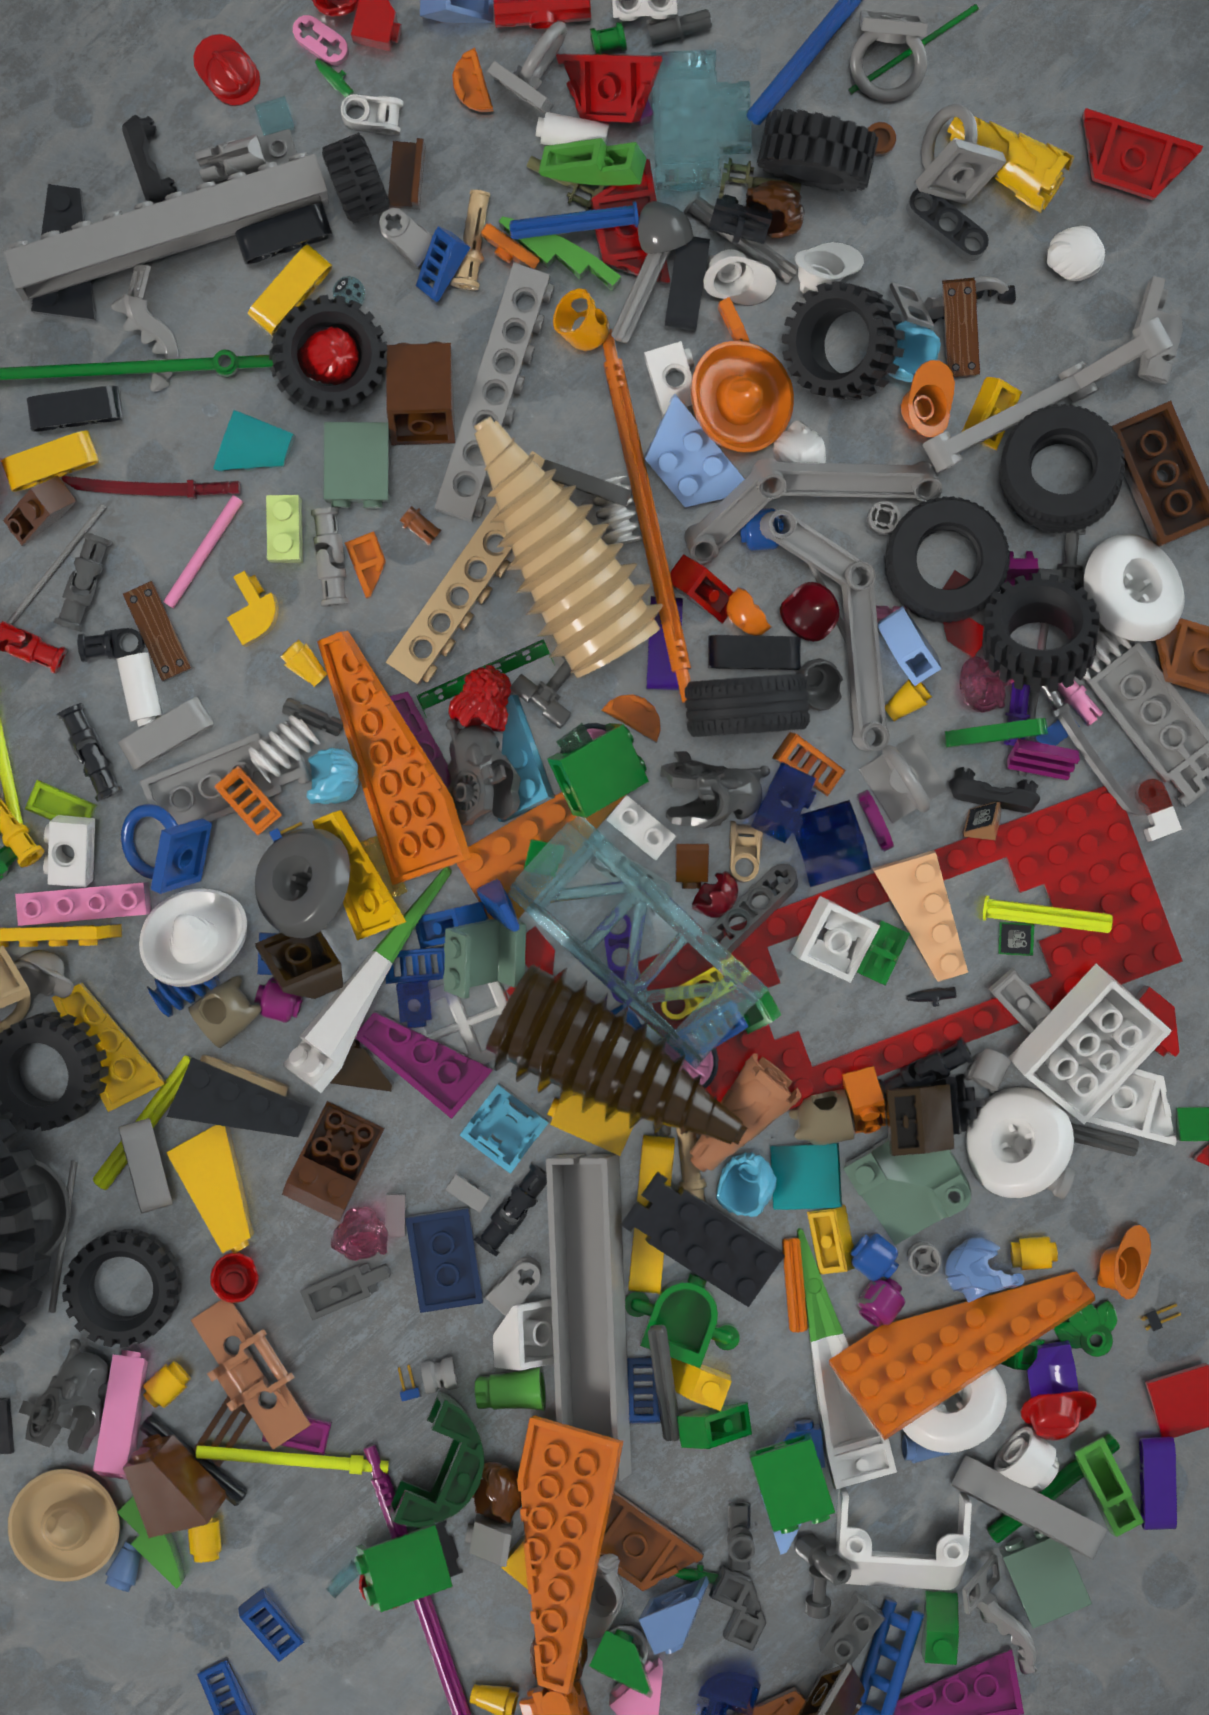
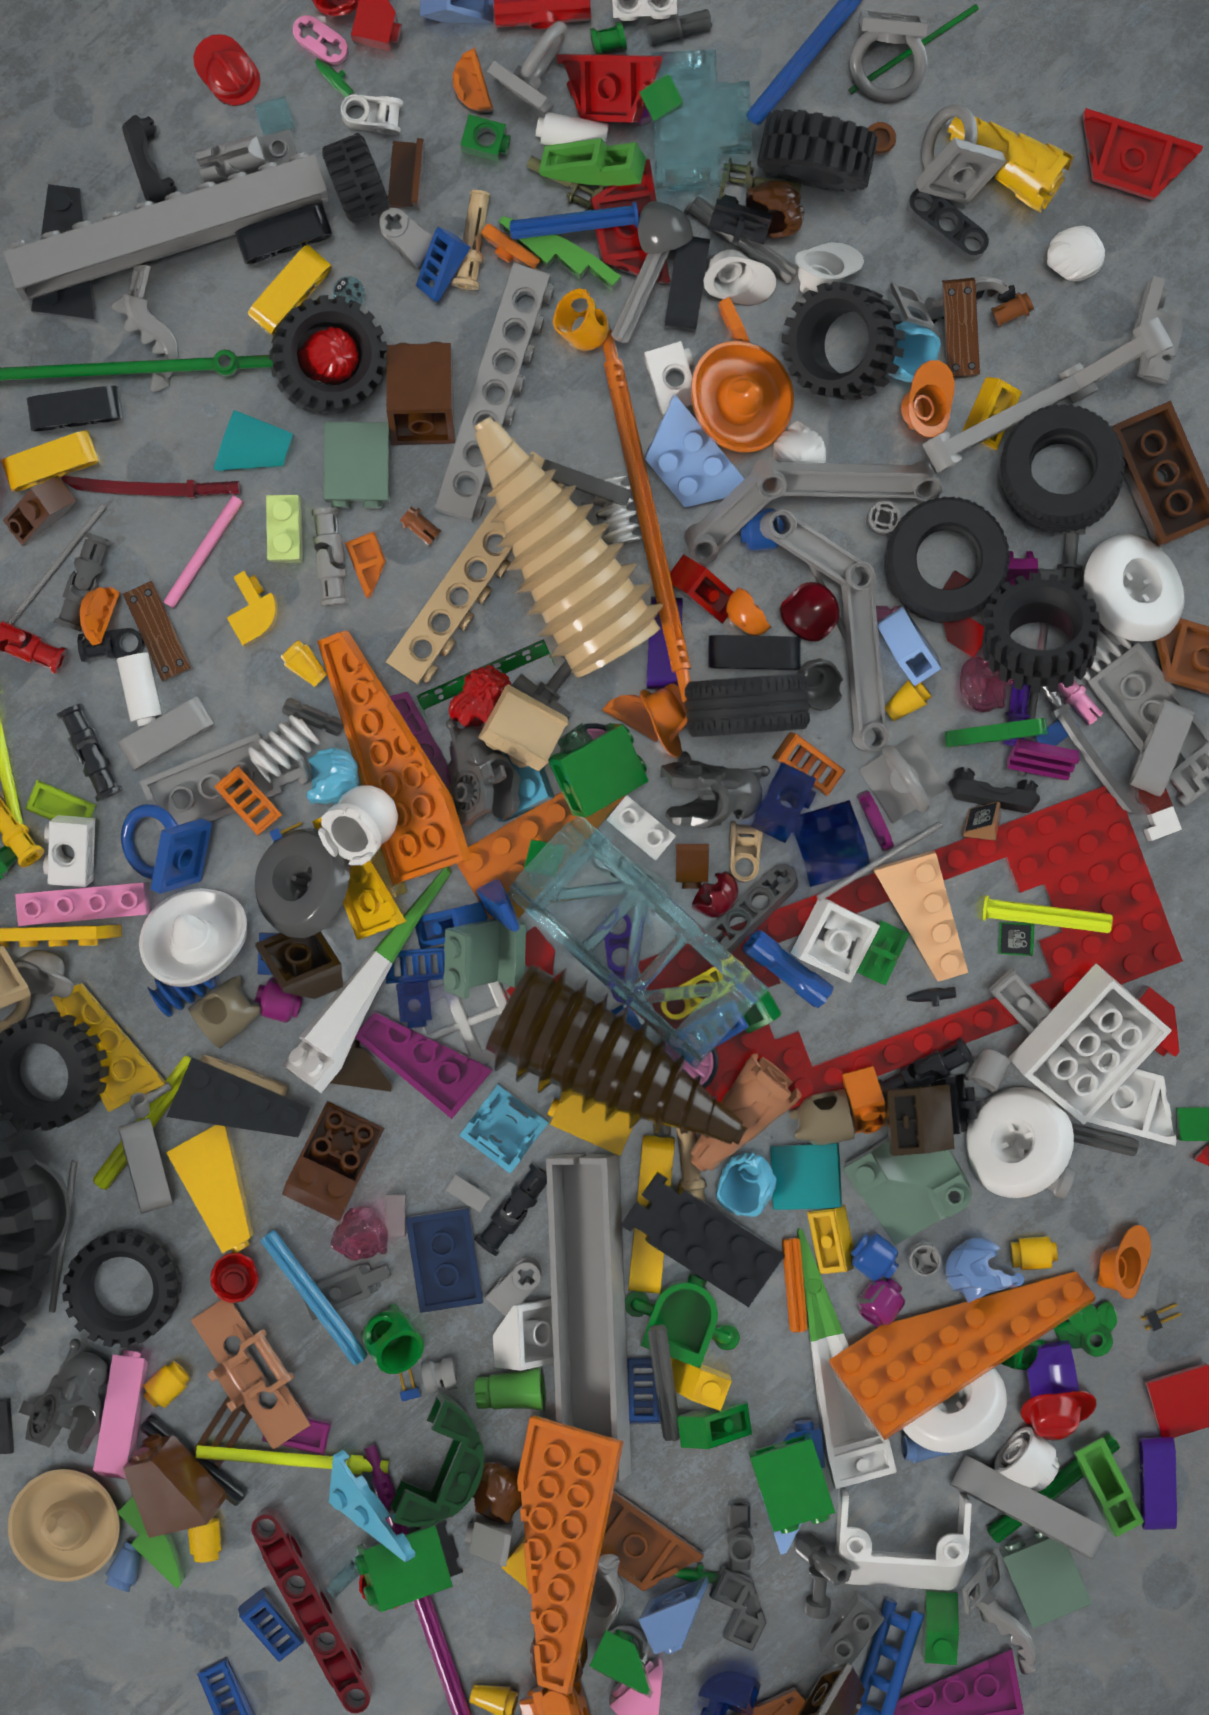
(96, 612): none -> orange plate
(140, 1102): none -> light grey hand
(312, 1610): none -> dark red beam
(314, 1297): none -> dark azure axle
(359, 824): none -> white tile
(364, 1508): none -> medium azure wing
(392, 1341): none -> green piece
(474, 128): none -> green brick
(523, 729): none -> tan slope
(661, 98): none -> green slope
(667, 716): none -> orange piece
(783, 965): none -> blue axle
(877, 862): none -> light grey piece
(1012, 309): none -> dark orange pin
(1161, 748): none -> light grey beam

